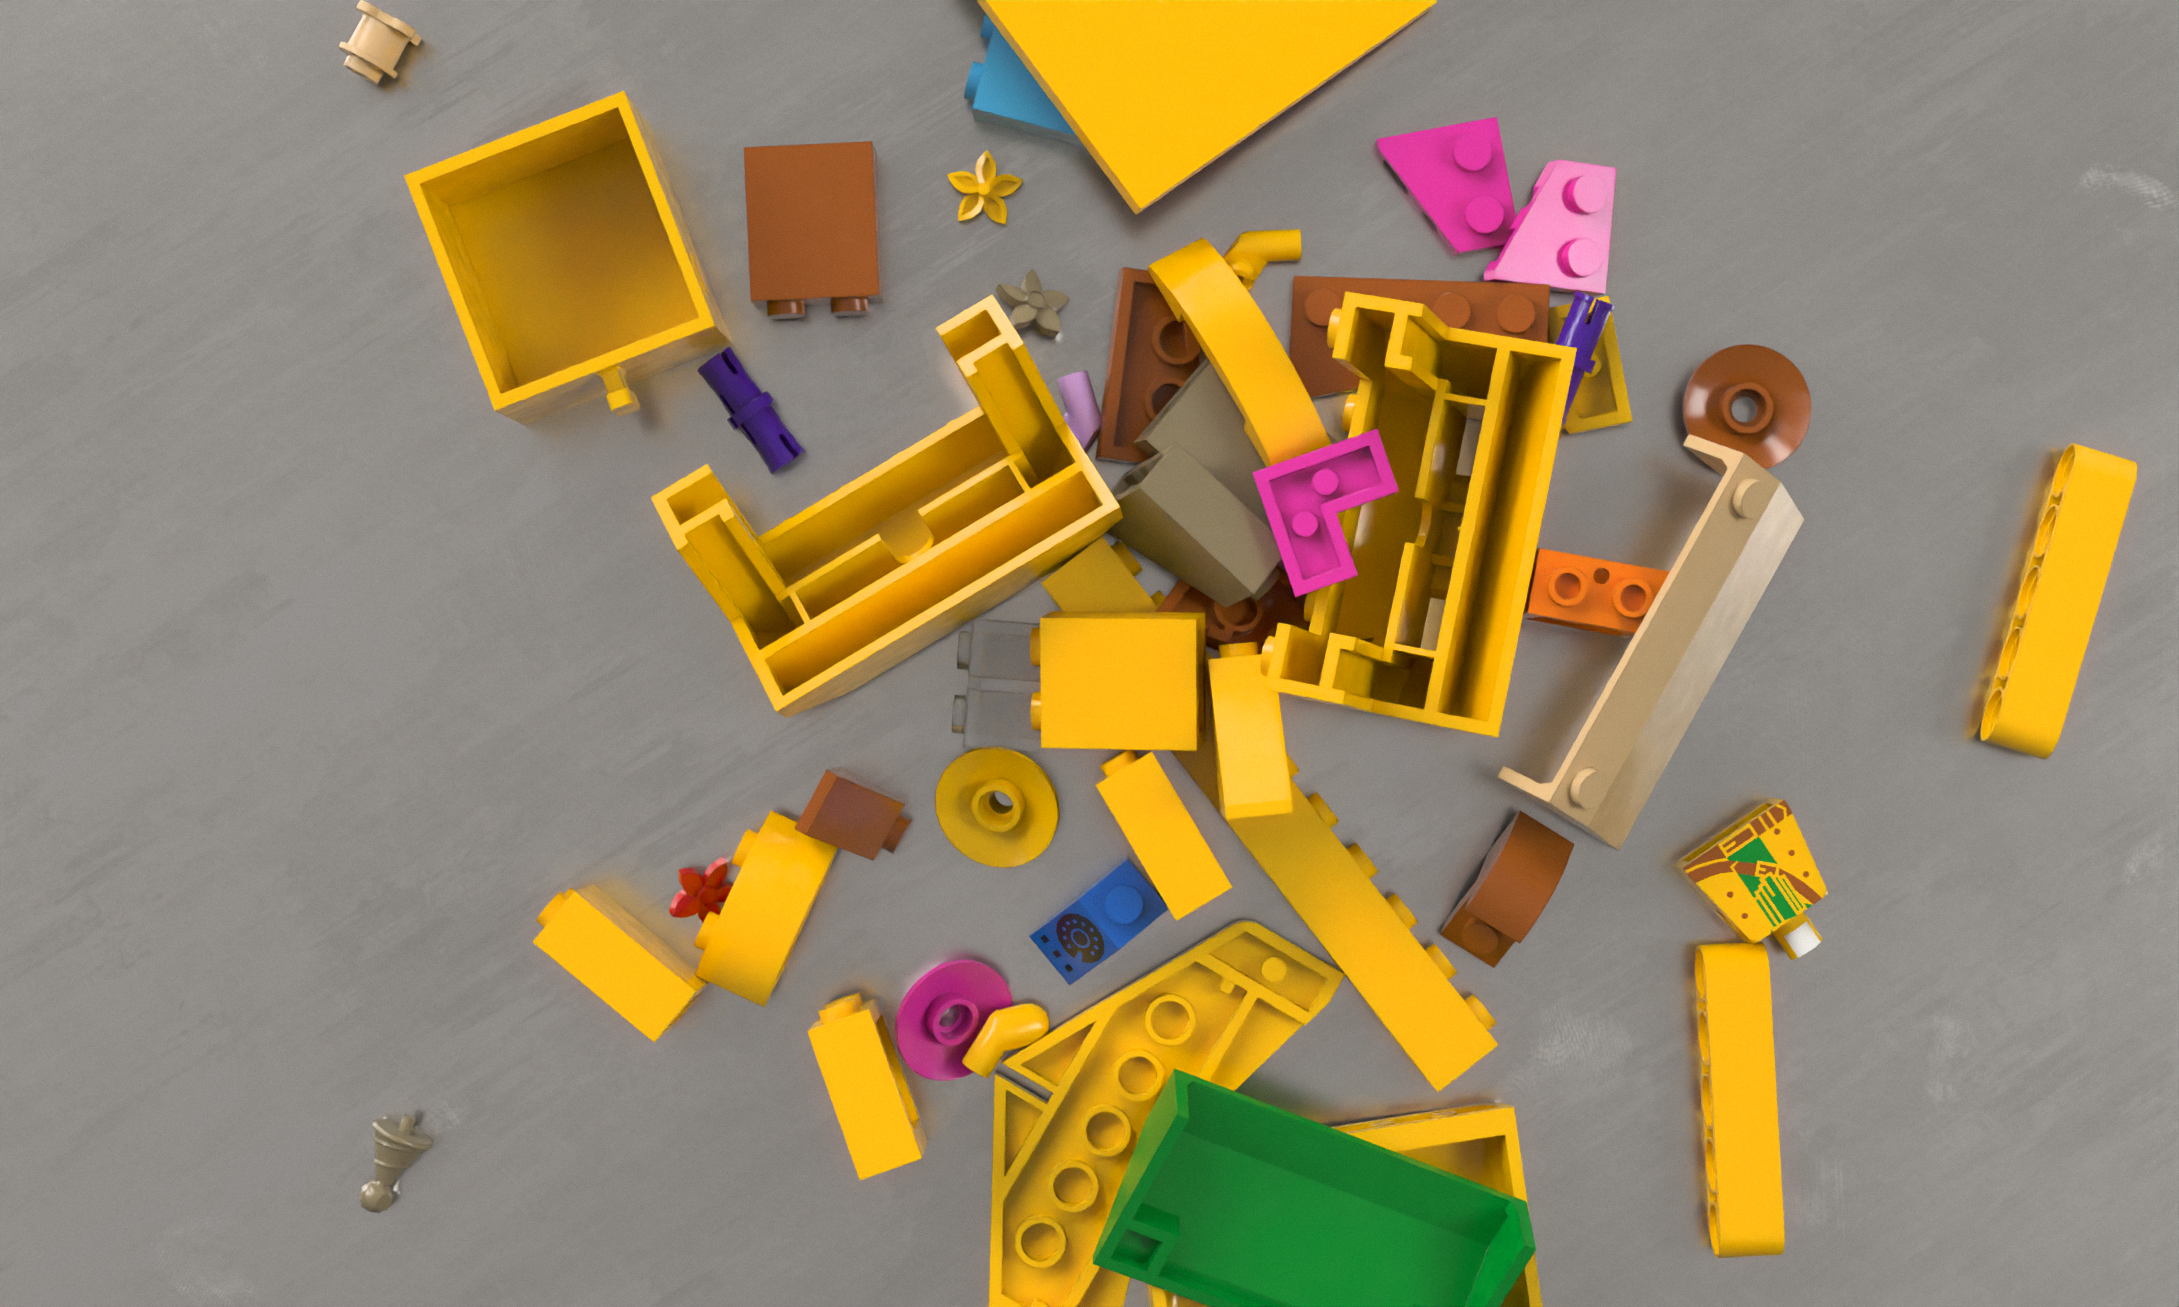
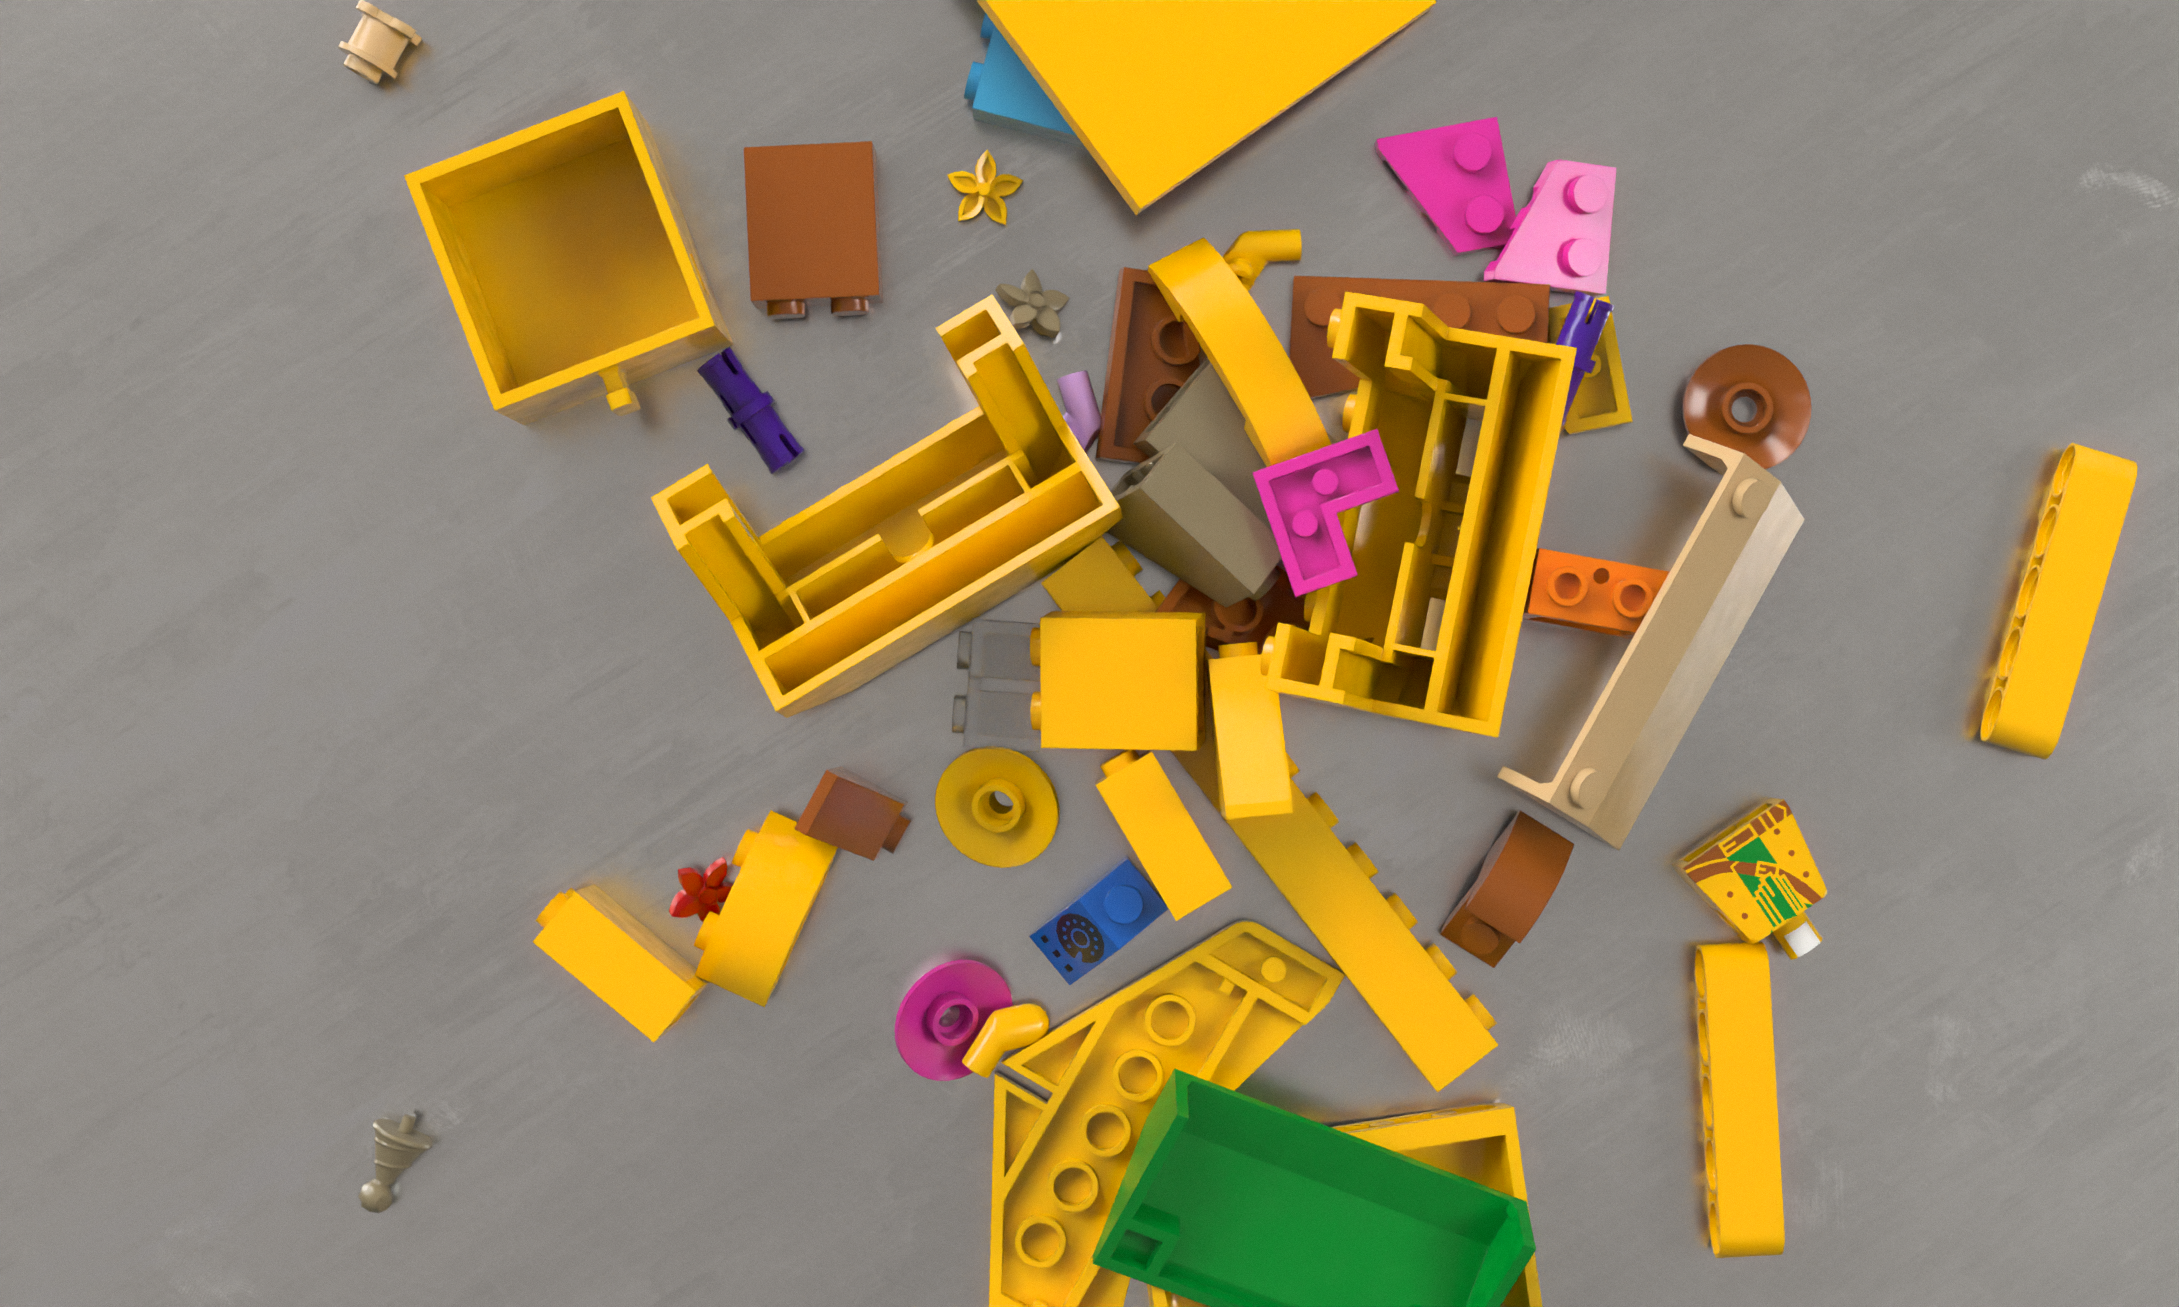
(867, 1085): yellow window -> none

